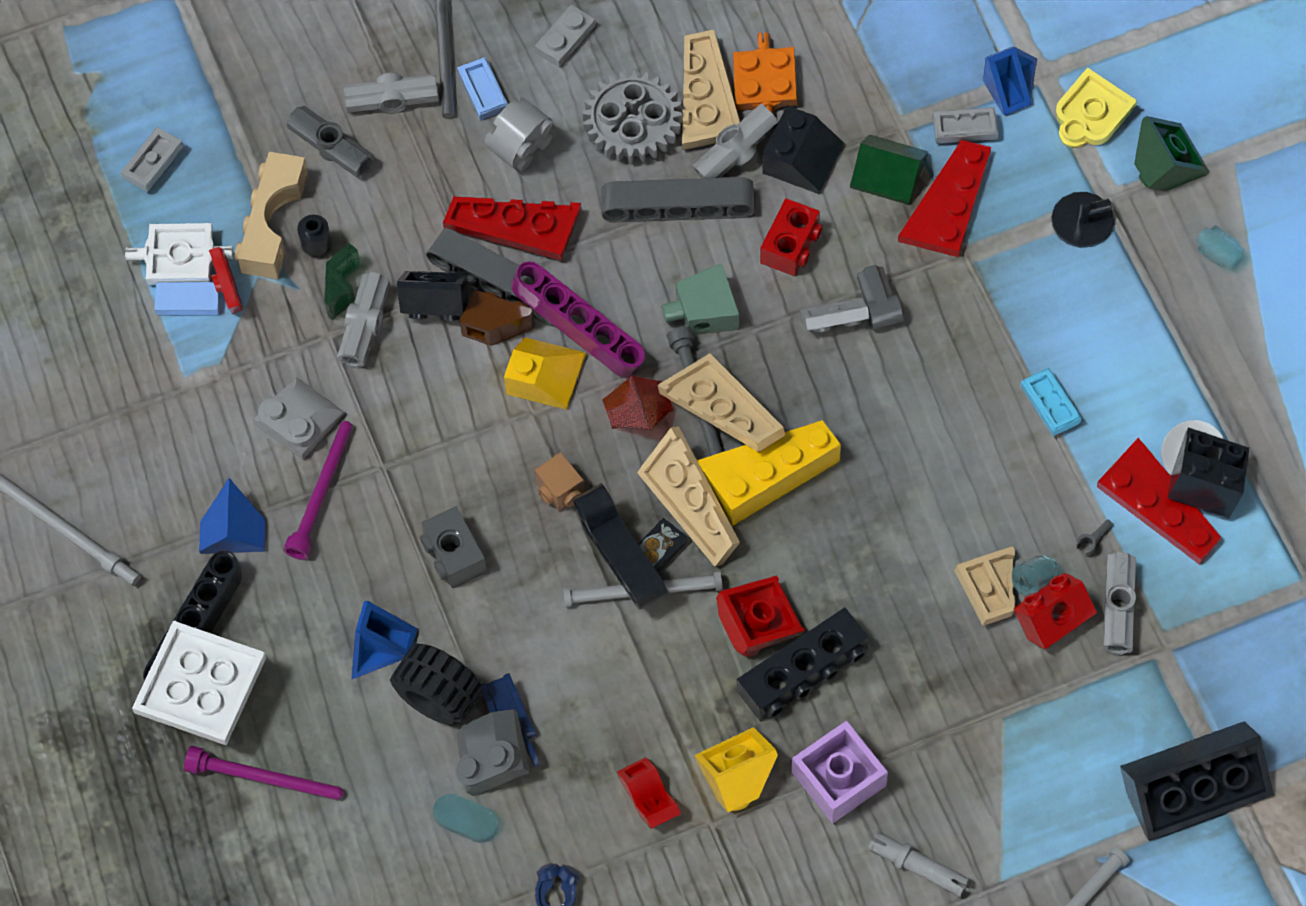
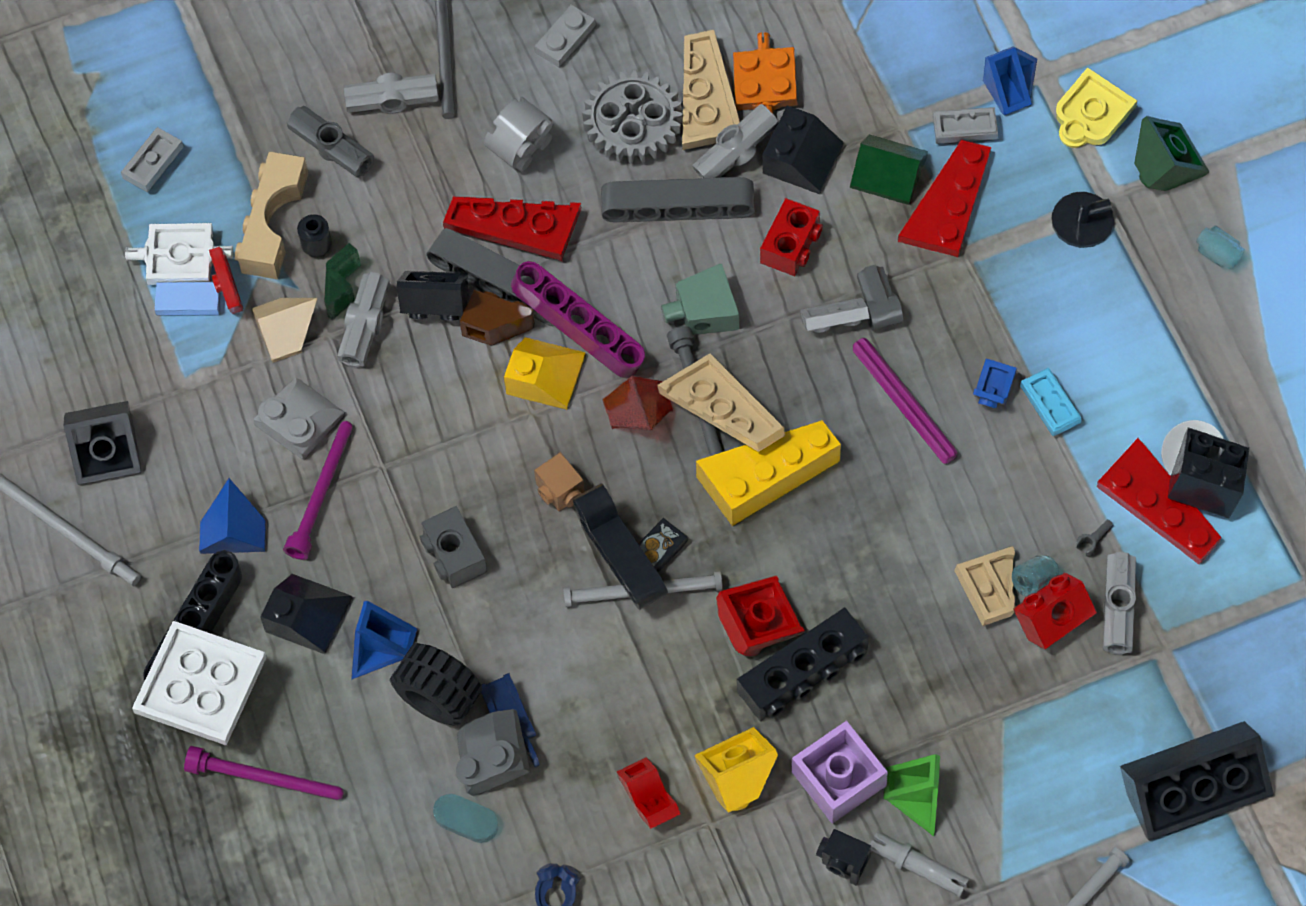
(102, 442): none -> black slope
(284, 325): none -> tan slope
(304, 612): none -> black slope
(482, 88): light blue tile -> none
(685, 492): tan wing -> none
(844, 855): none -> black brick
(904, 401): none -> magenta axle
(914, 789): none -> bright green slope
(995, 383): none -> blue bracket

